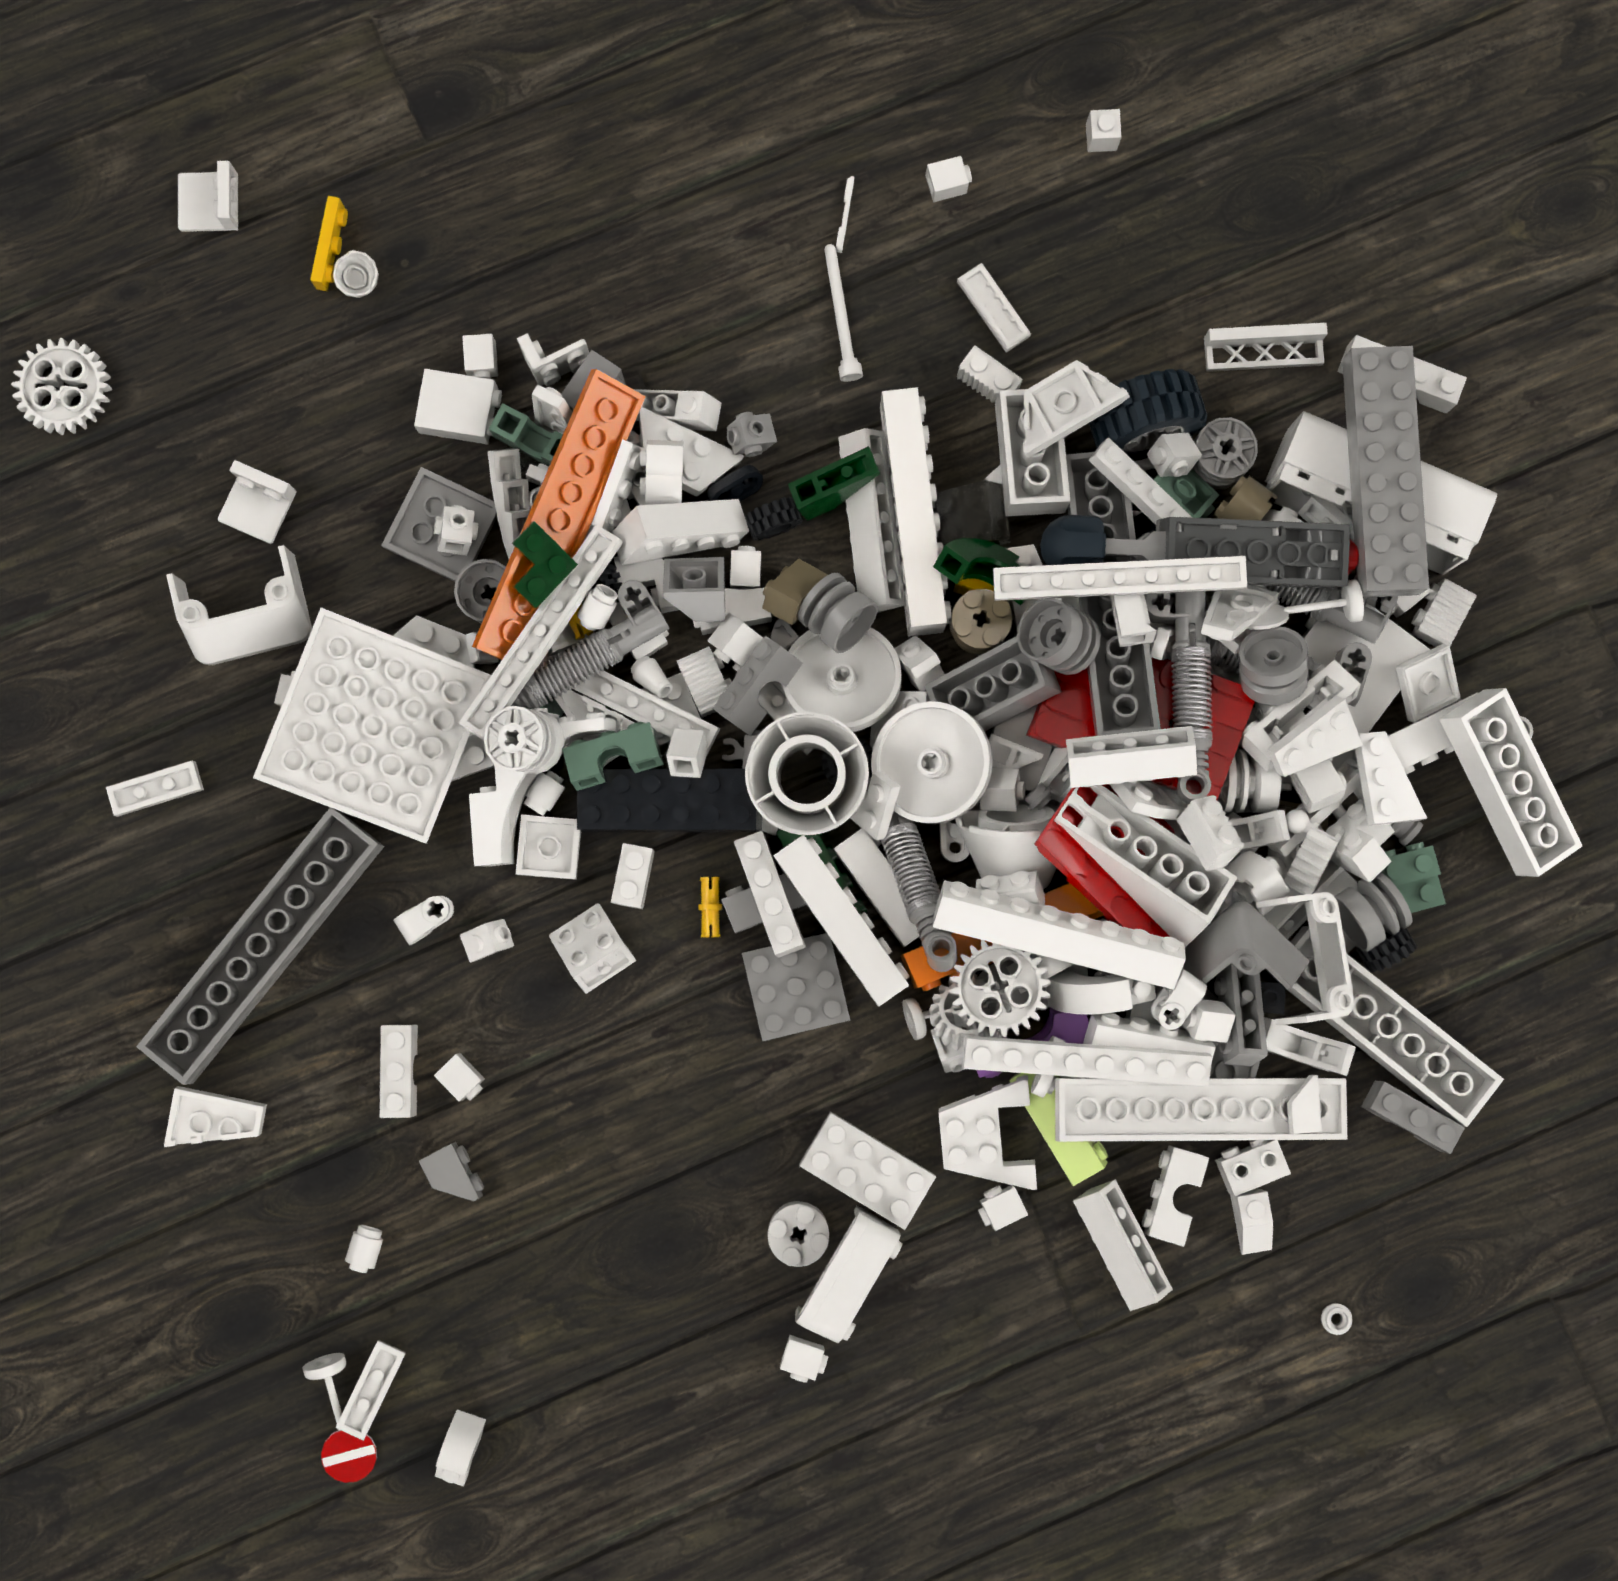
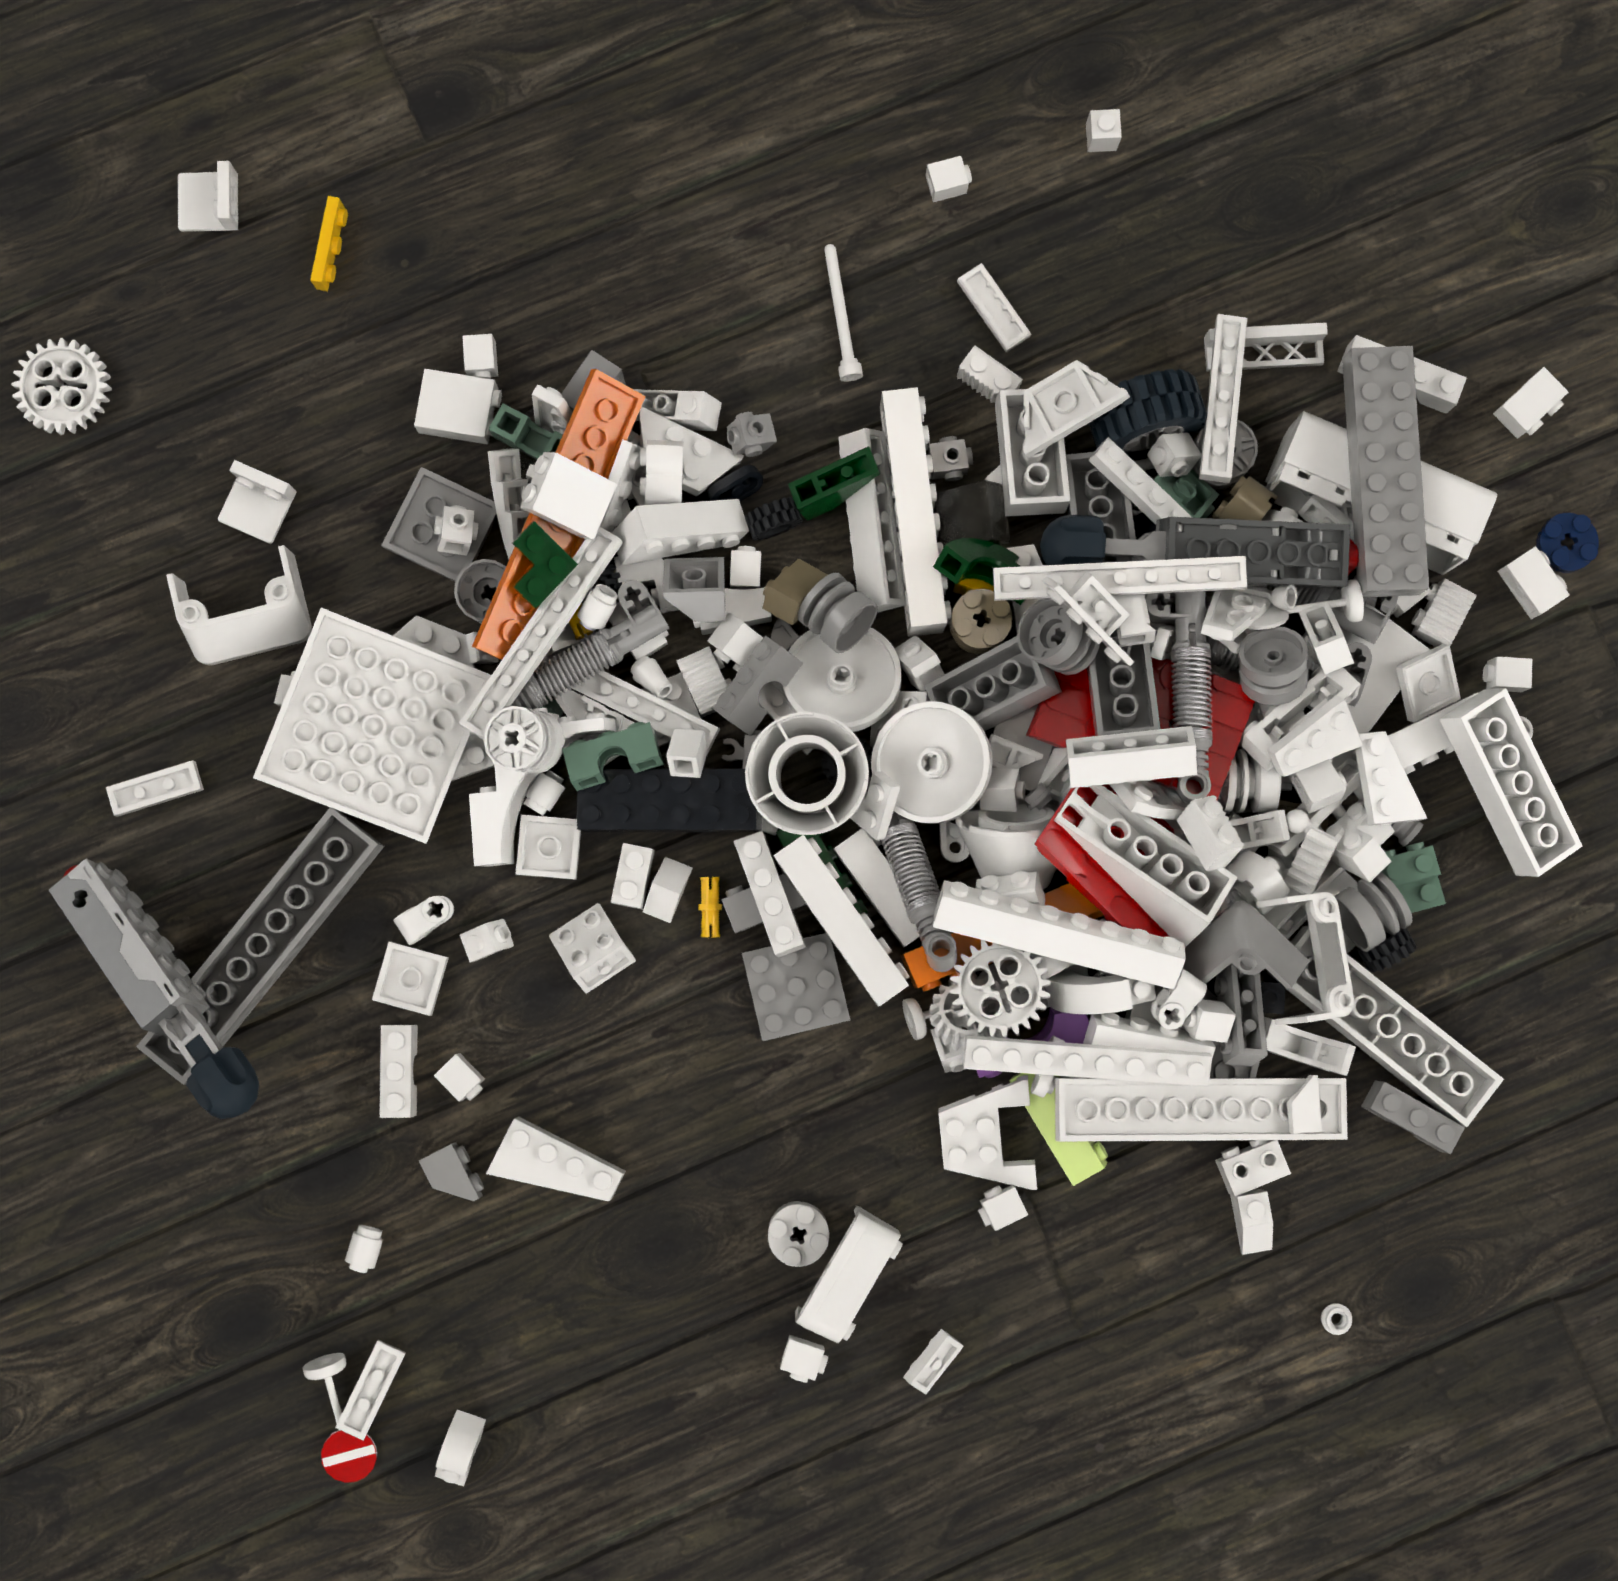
(154, 983): none -> piece
(209, 1116): white wing -> none
(355, 274): white hair -> none
(410, 978): none -> white plate
(551, 368): white bracket -> none
(551, 1162): none -> white wedge
(568, 495): none -> white brick
(667, 889): none -> white slope
(847, 198): white piece -> none
(867, 1170): white brick -> none
(933, 1361): none -> white plate
(950, 448): none -> light grey brick
(1094, 607): none -> white bracket
(1123, 1245): white brick -> none
(1163, 1219): white arch -> none
(1223, 398): none -> white plate
(1284, 597): none -> white hinge
(1326, 637): none -> white brick
(1508, 673): none -> white brick
(1530, 403): none -> white brick
(1534, 582): none -> white brick
(1577, 528): none -> dark blue plate

